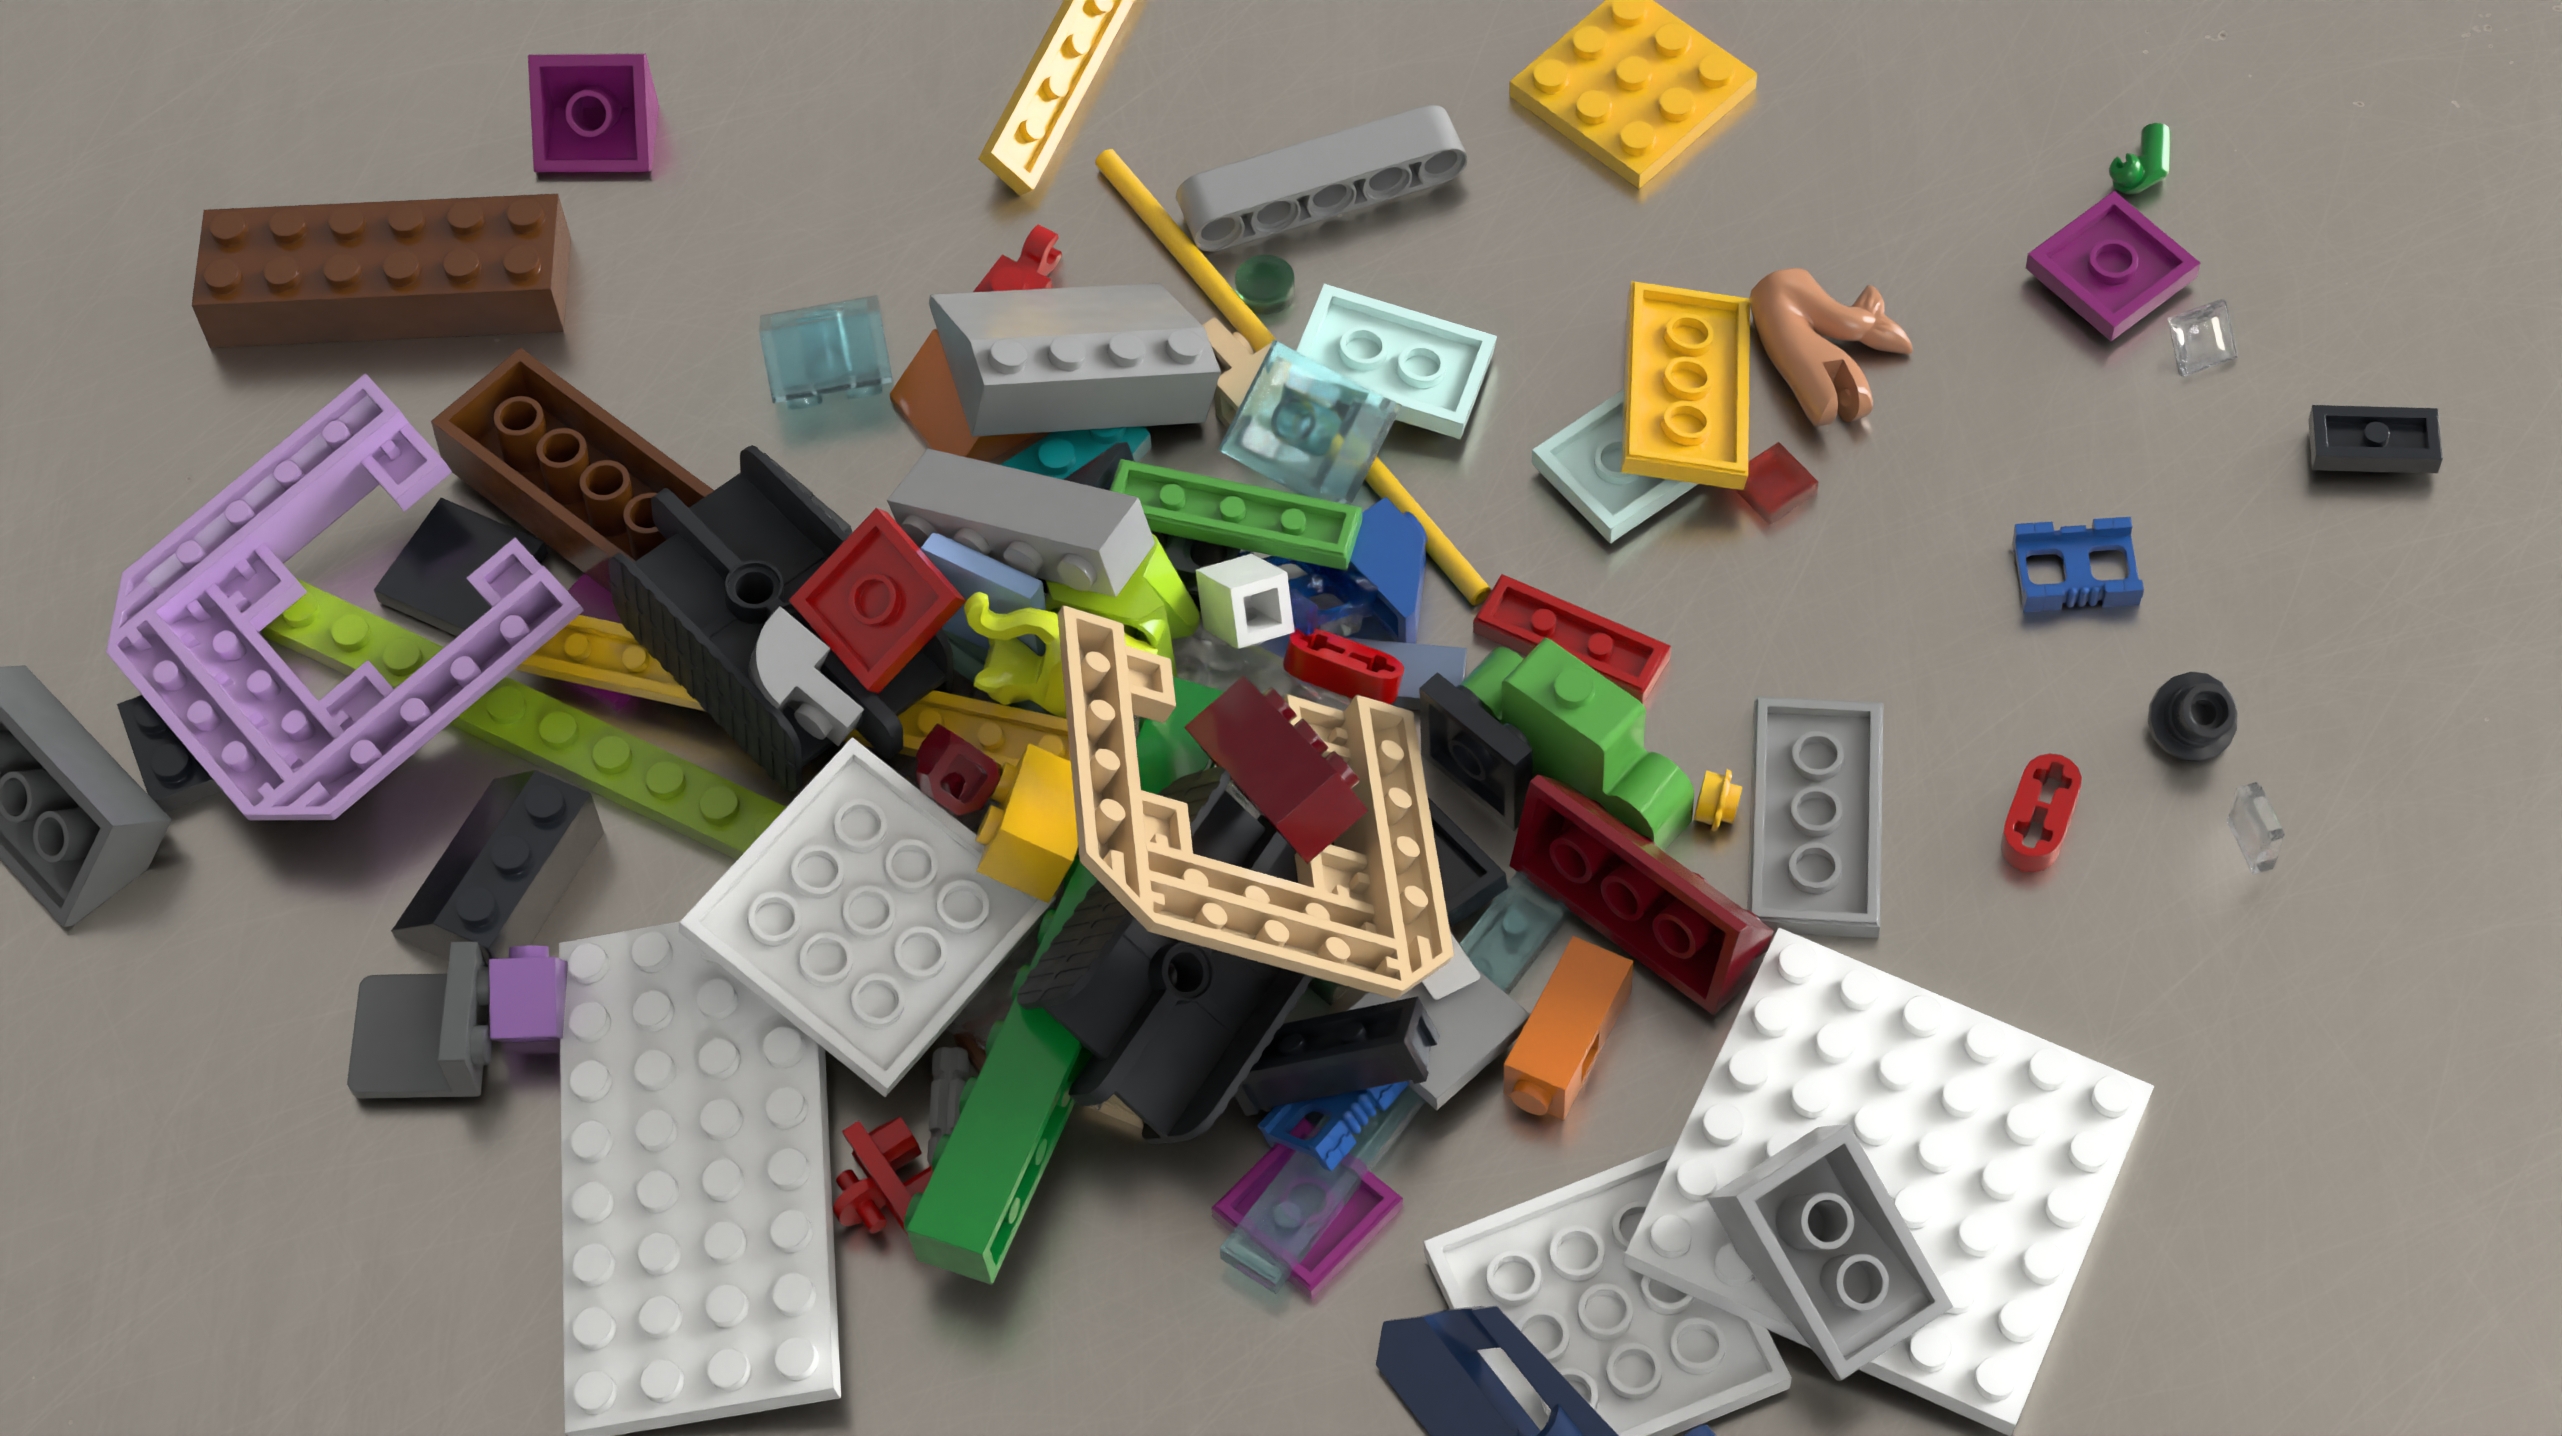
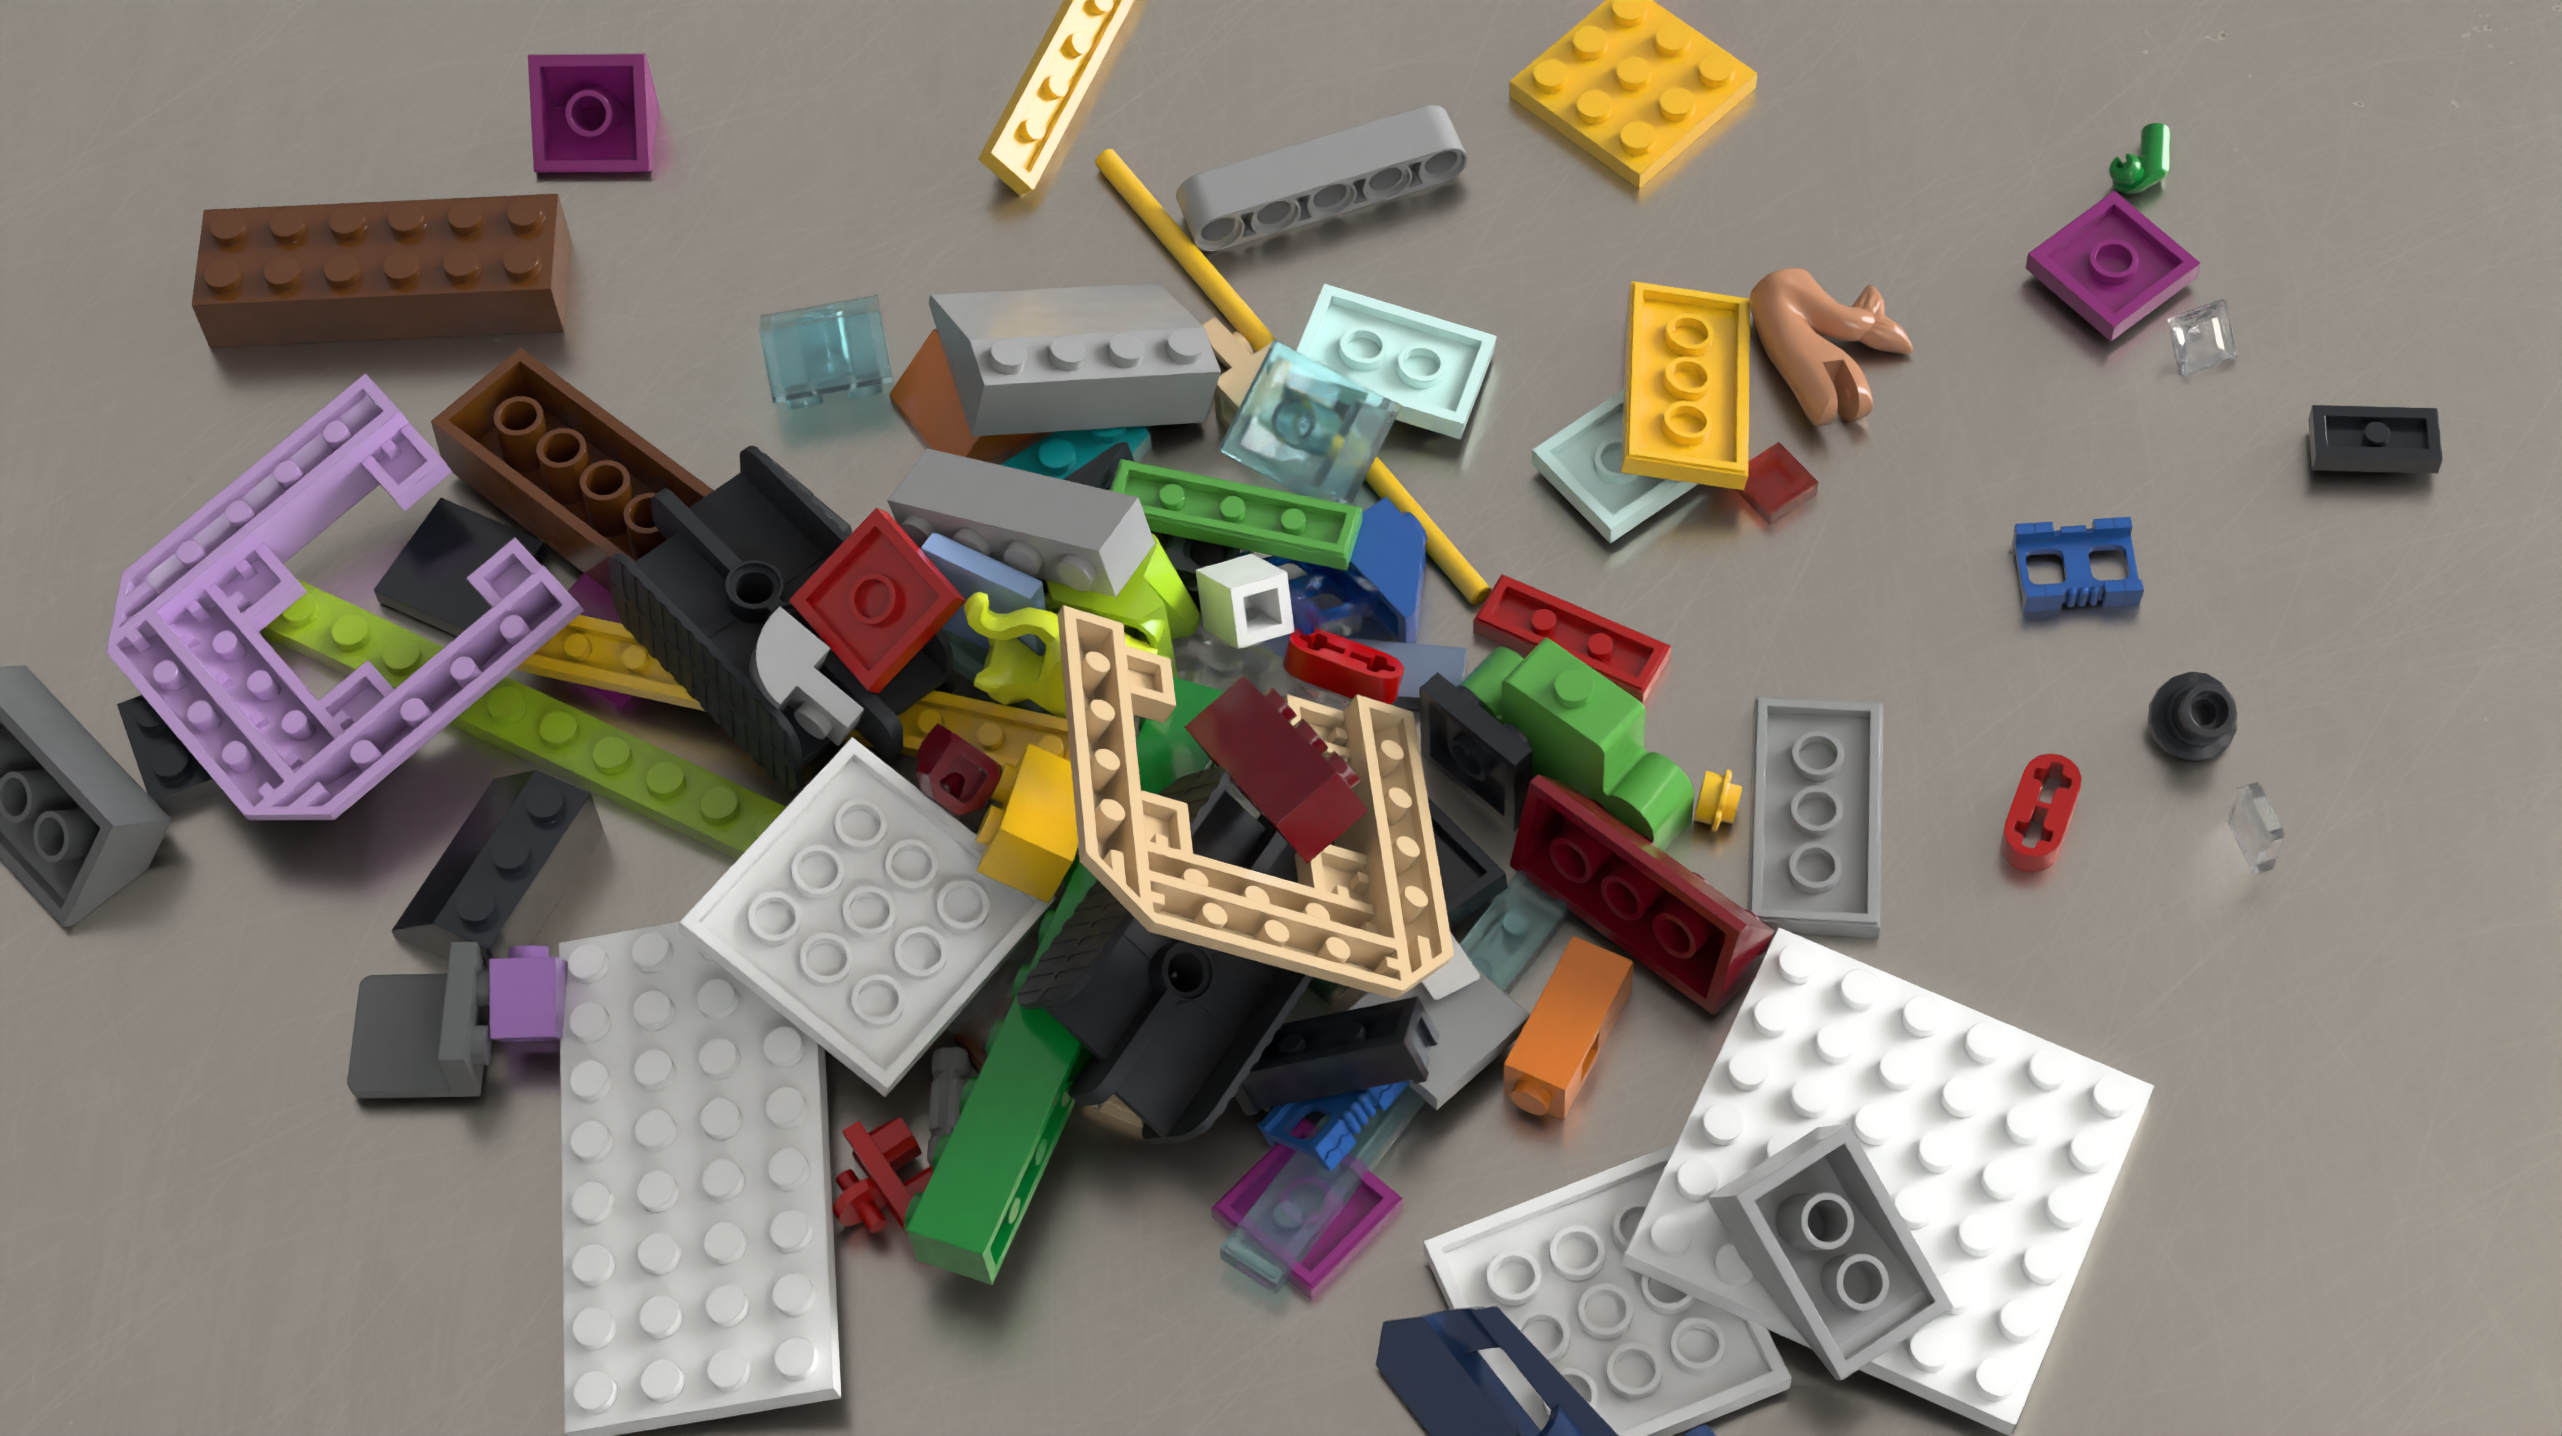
(1030, 271): red plate -> none
(1265, 284): clear green tile -> none

